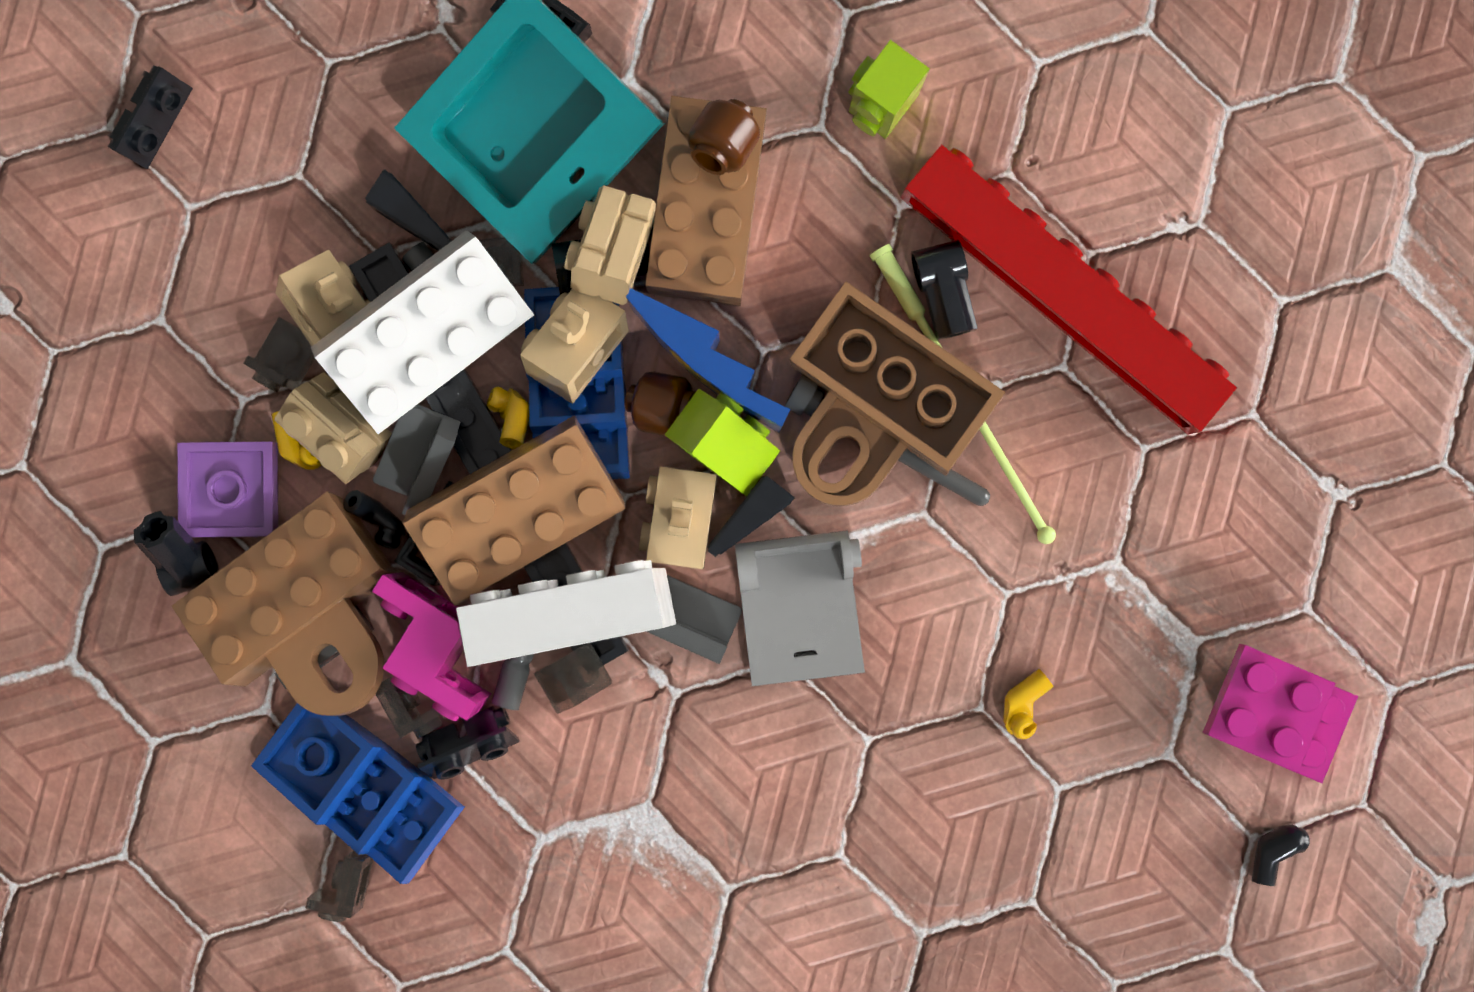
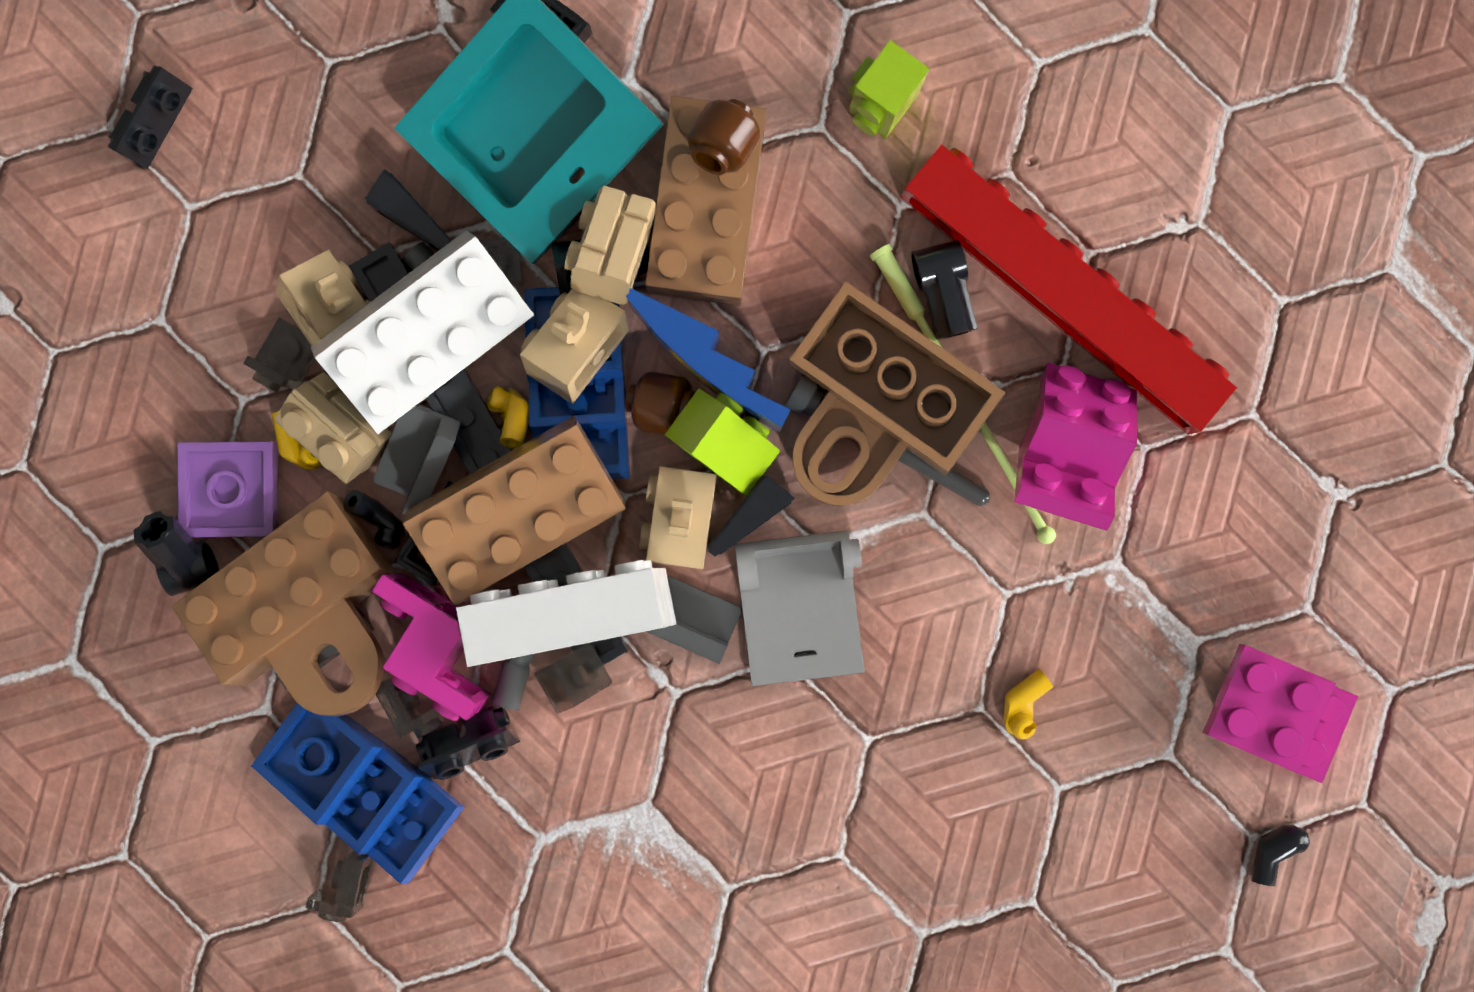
(1077, 446): none -> dark pink bracket

